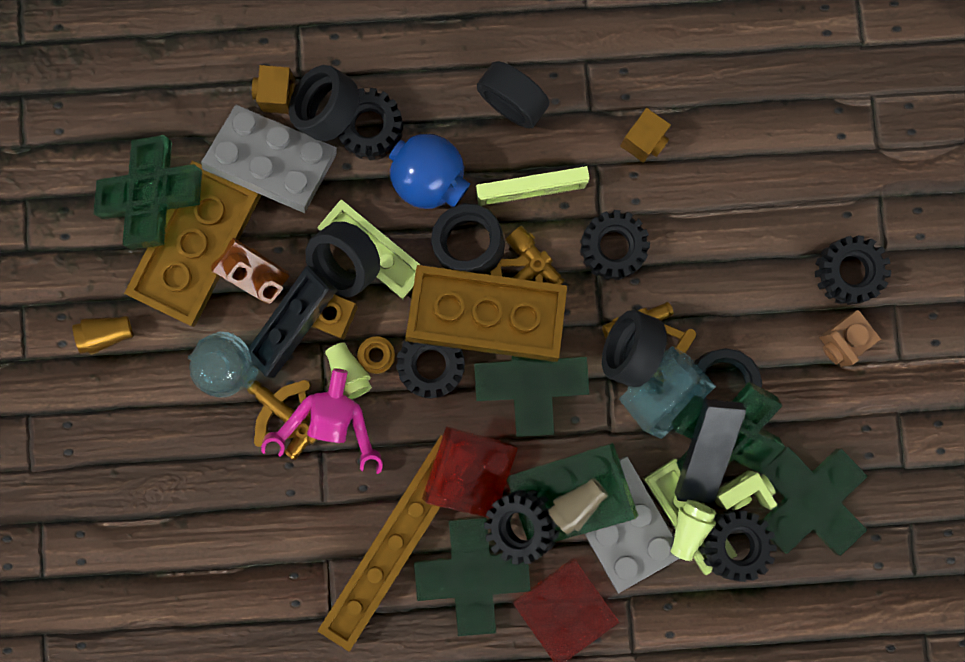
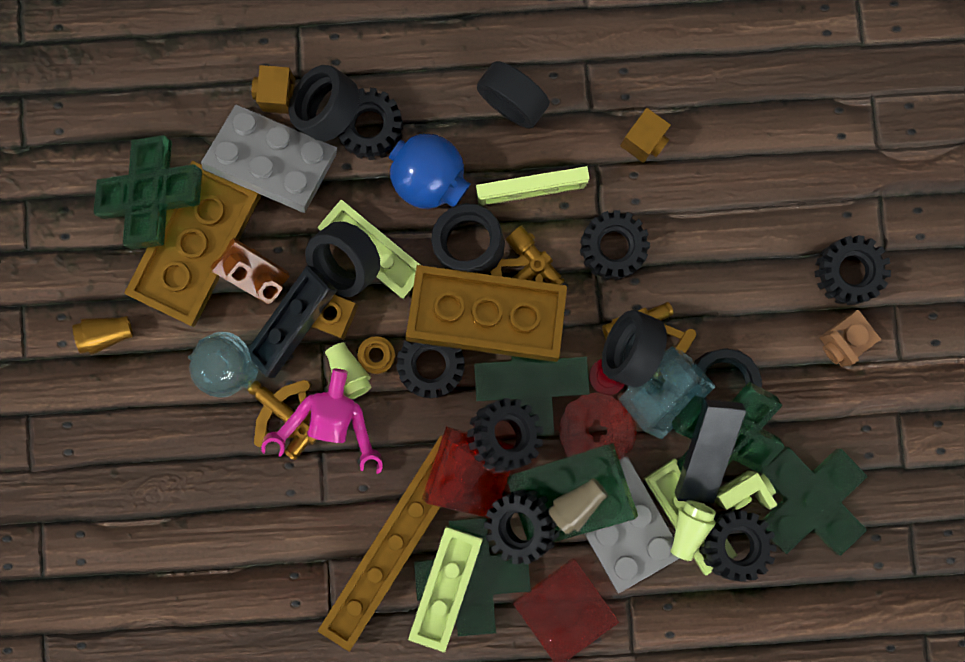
(445, 589): none -> yellowish green plate
(524, 430): none -> black tyre
(581, 415): none -> clear red plate
(601, 382): none -> dark red plate

